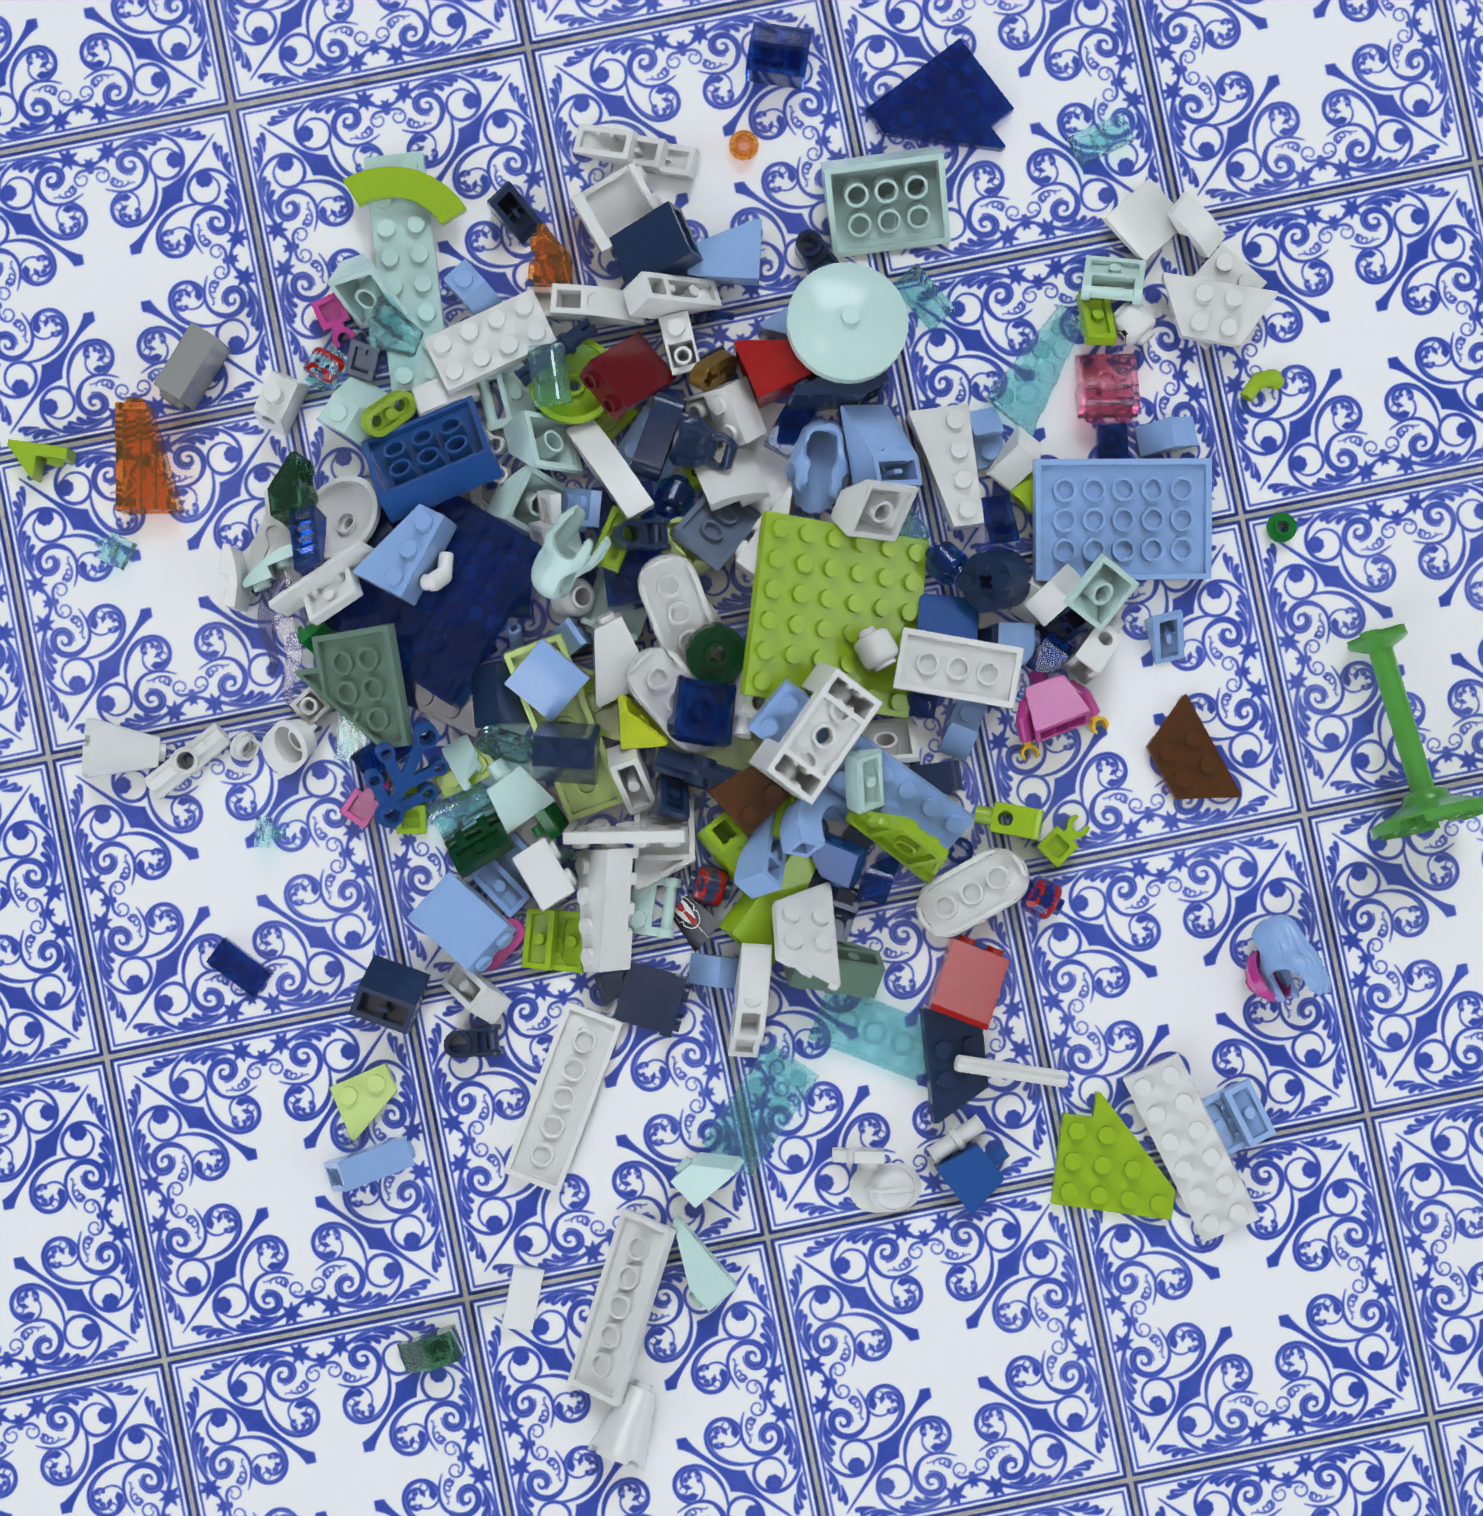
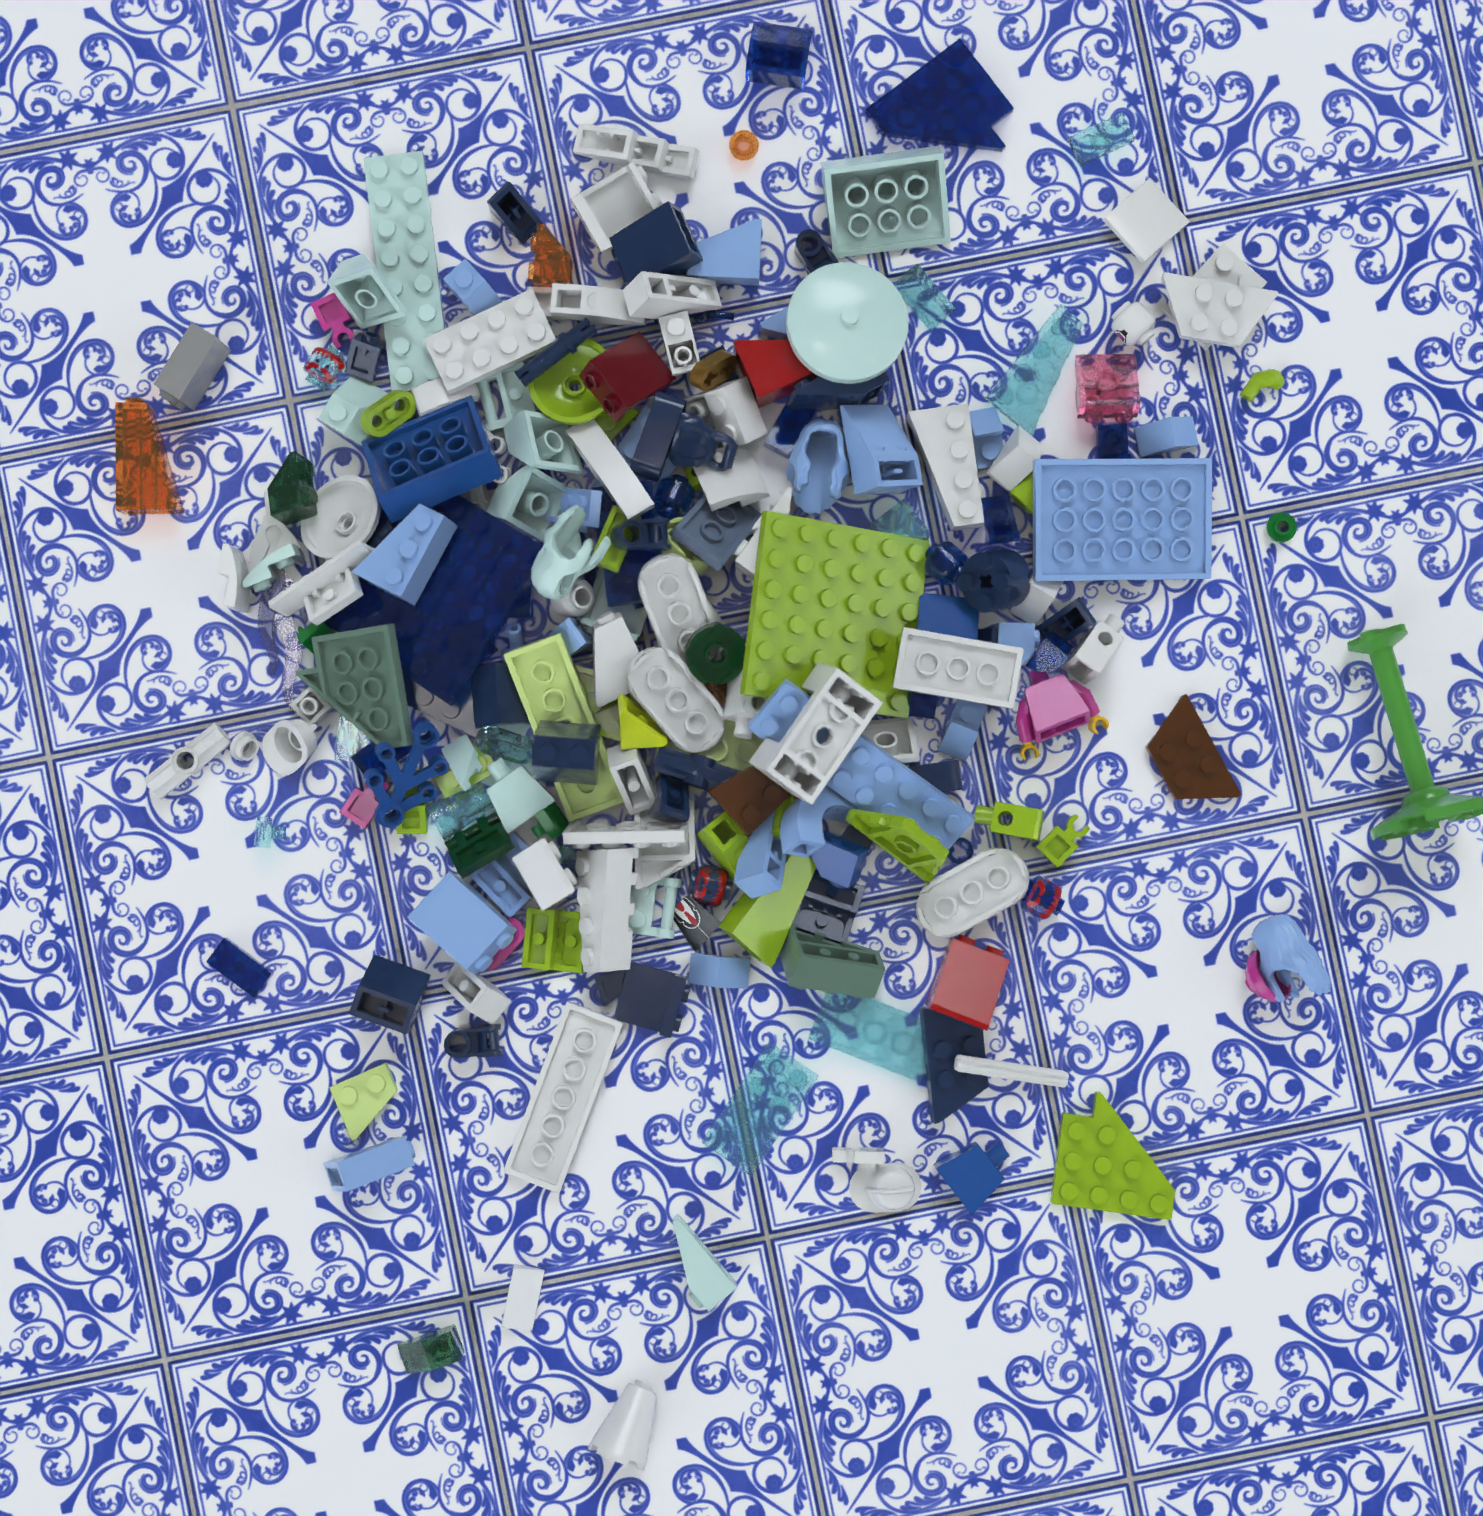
(33, 456): lime slope -> none
(115, 550): clear light blue tile -> none
(118, 749): white cone -> none
(280, 402): white torso -> none
(307, 535): clear blue slope -> none
(393, 330): clear light blue slope -> none
(407, 184): lime tile -> none
(441, 576): white arm -> none
(547, 680): light blue slope -> none
(549, 374): clear light blue slope -> none
(549, 510): white slope -> none
(621, 1307): white plate -> none
(702, 712): clear blue slope -> none
(704, 1174): light aqua slope -> none
(751, 1000): white slope -> none
(807, 933): white wing -> none
(864, 780): light aqua slope -> none
(873, 509): white slope -> none
(876, 648): white head -> none
(878, 880): clear blue slope -> none
(956, 1139): white pin -> none
(1048, 600): white slope -> none
(1097, 321): lime plate -> none
(1101, 592): light aqua slope -> none
(1113, 272): light aqua plate -> none
(1166, 636): light blue slope -> none
(1191, 1147): white plate -> none
(1196, 222): white slope -> none
(1239, 1116): light blue slope -> none

